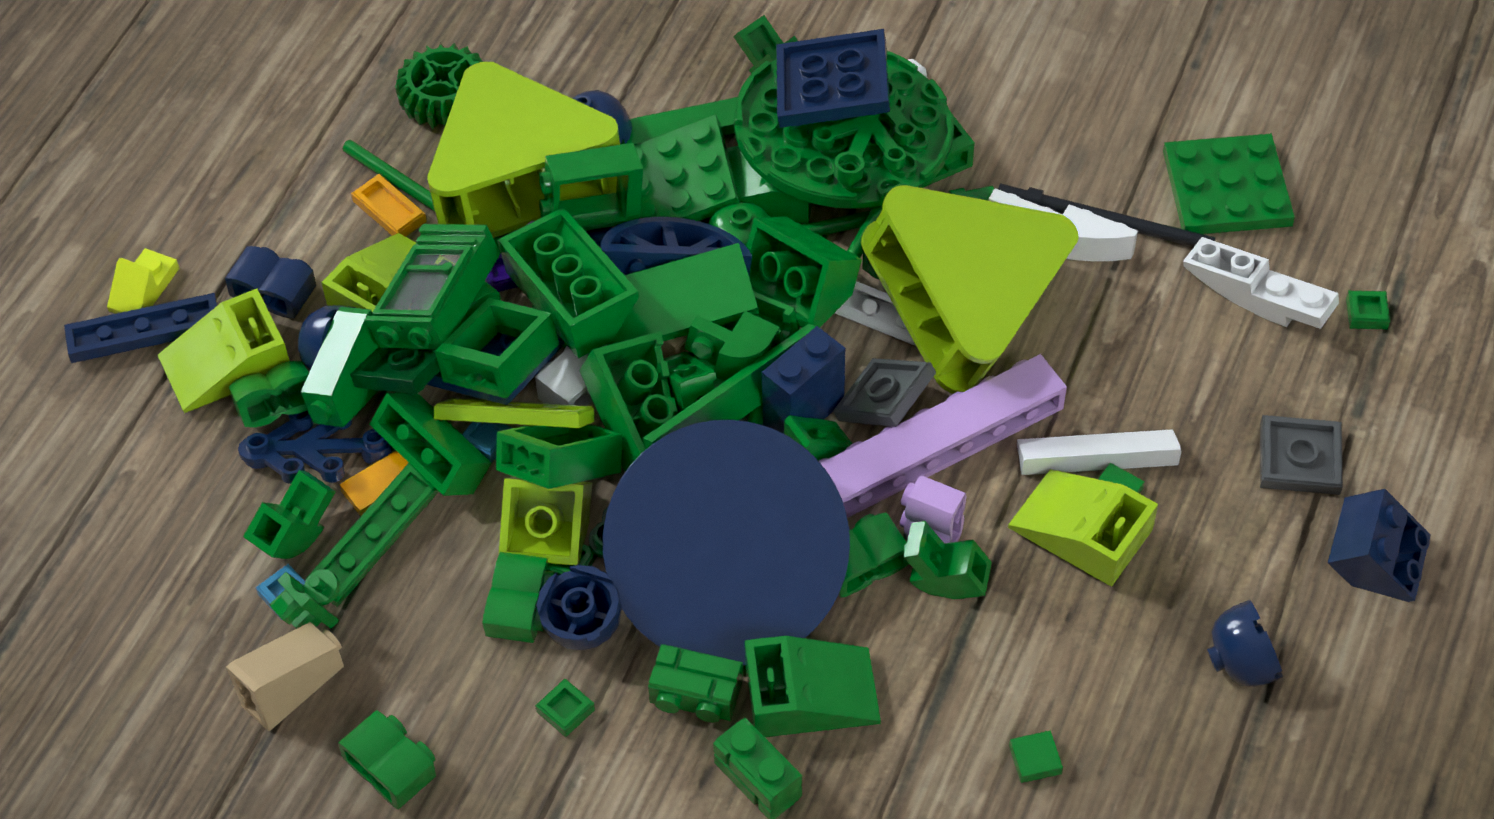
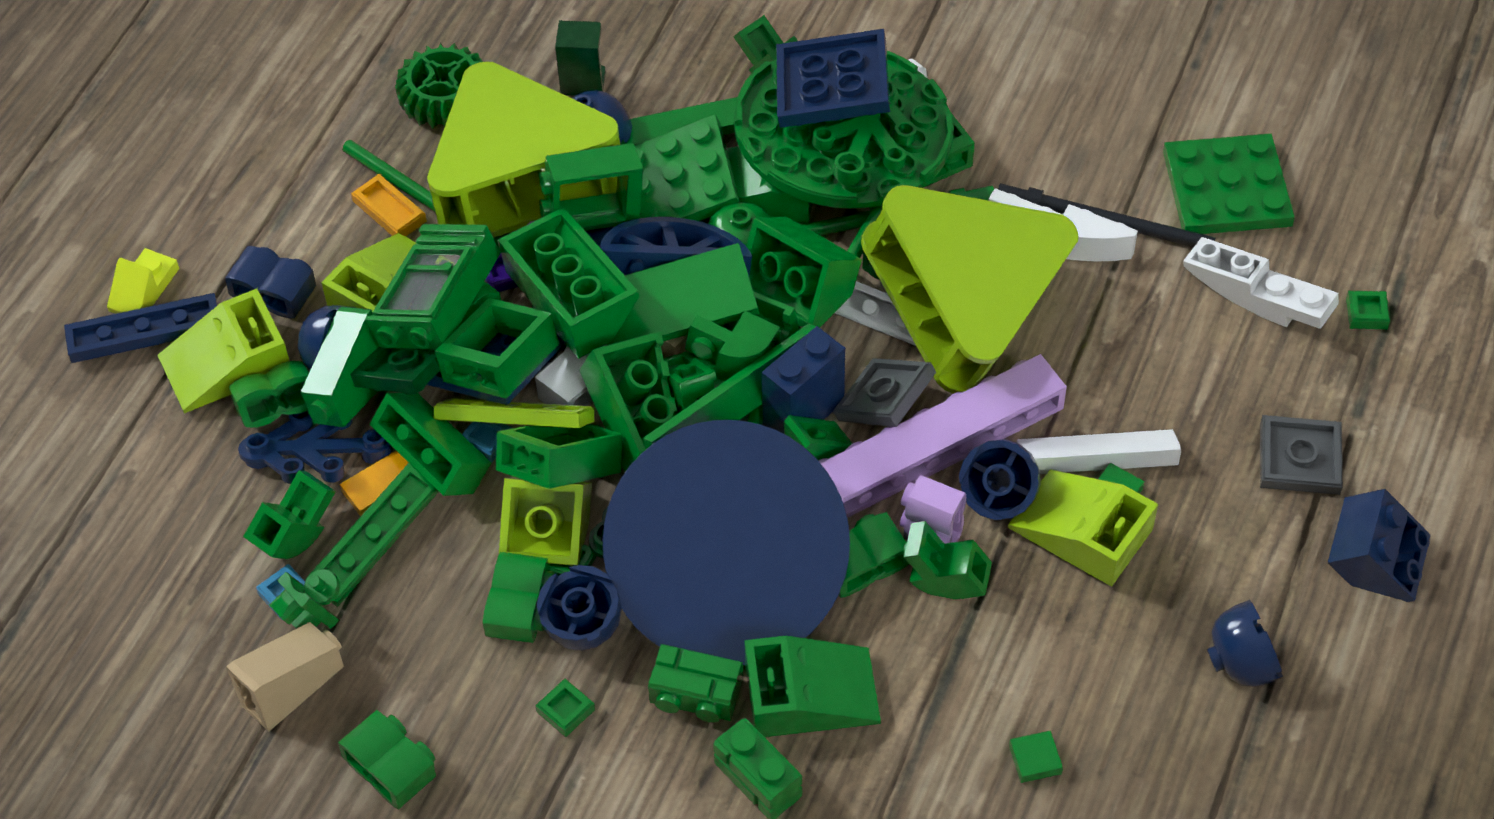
(579, 57): none -> dark green panel
(999, 479): none -> dark blue cylinder

